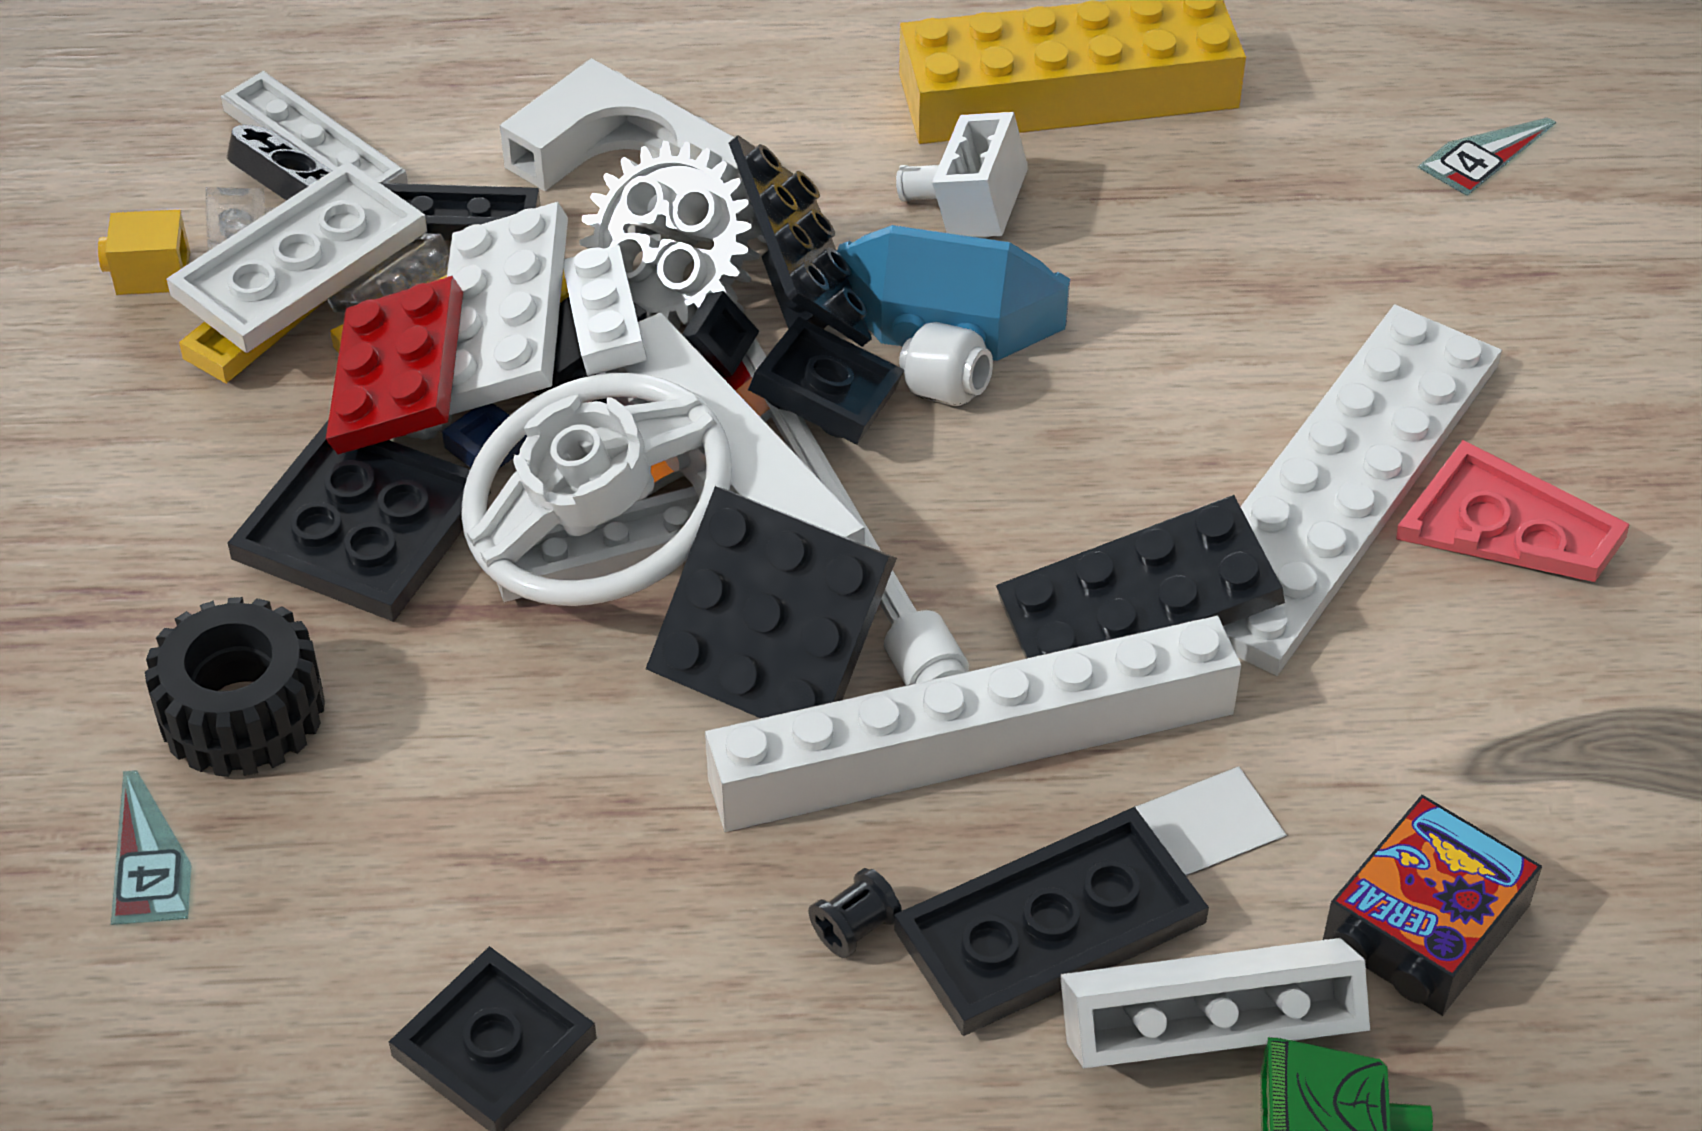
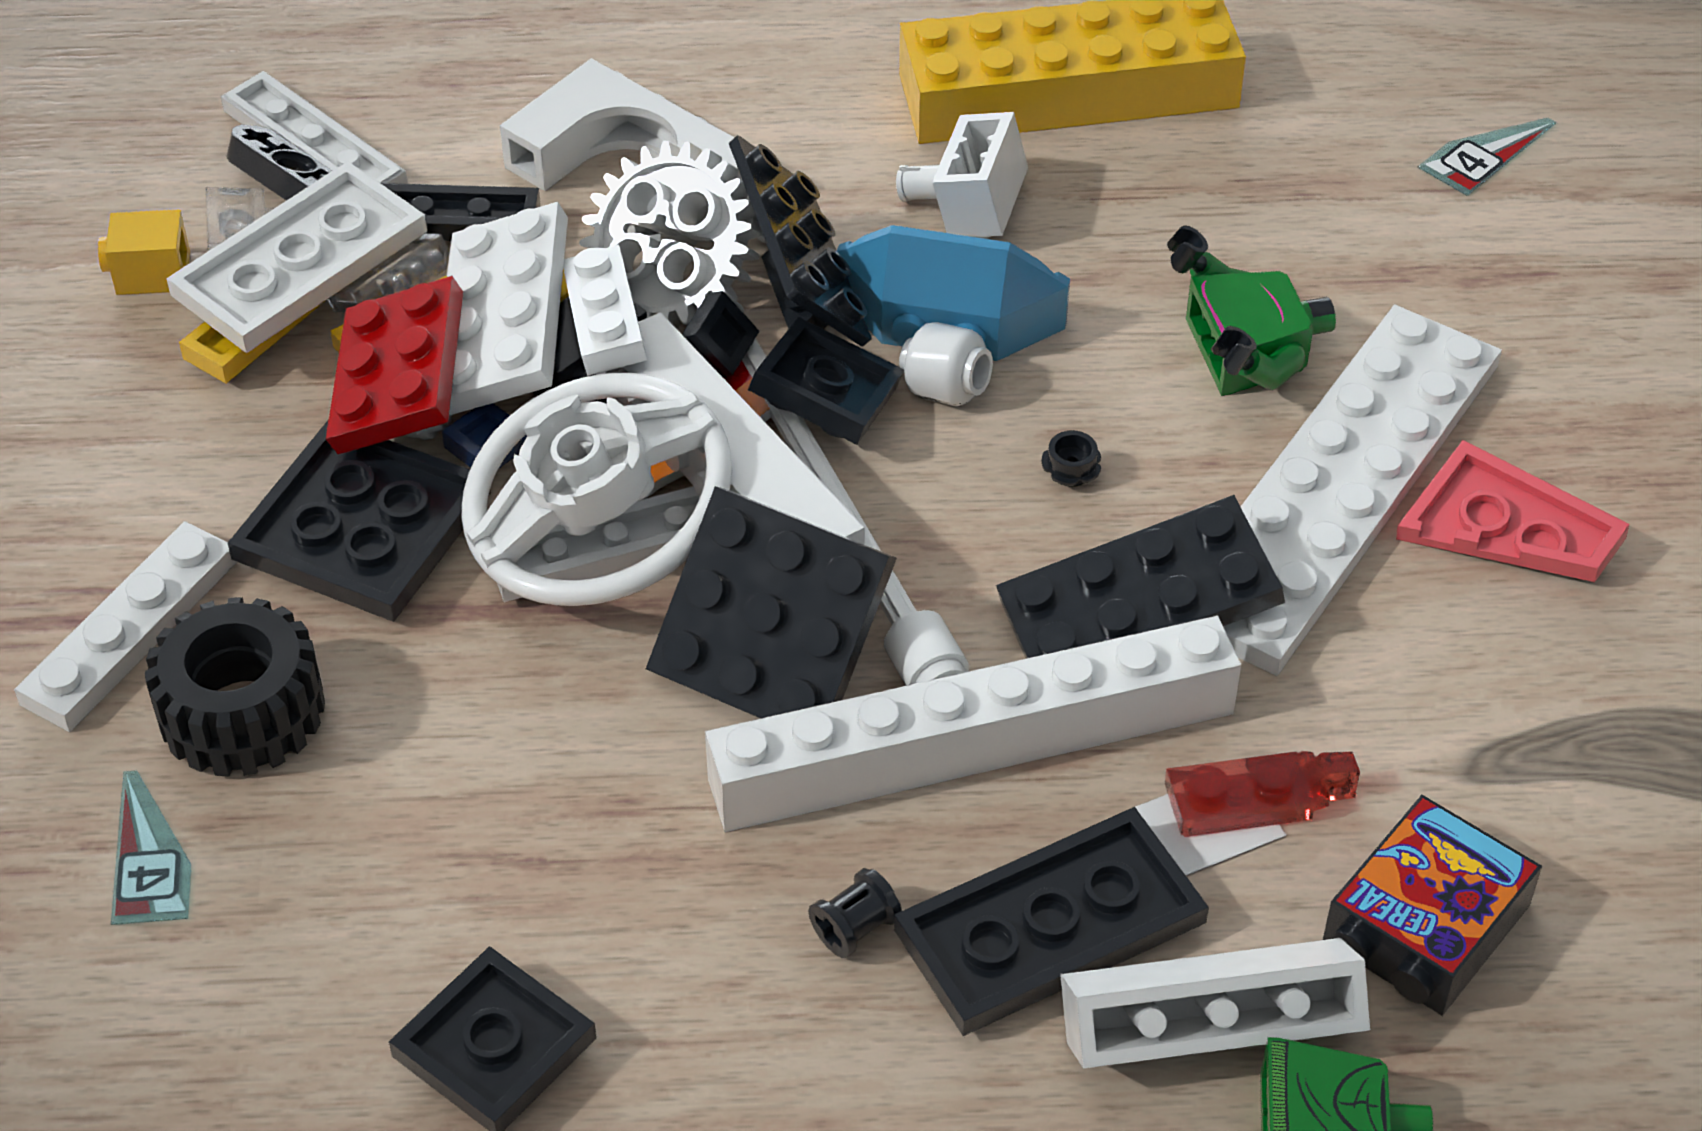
(124, 627): none -> white plate
(1072, 458): none -> black plate
(1246, 321): none -> green torso
(1258, 790): none -> clear red hinge

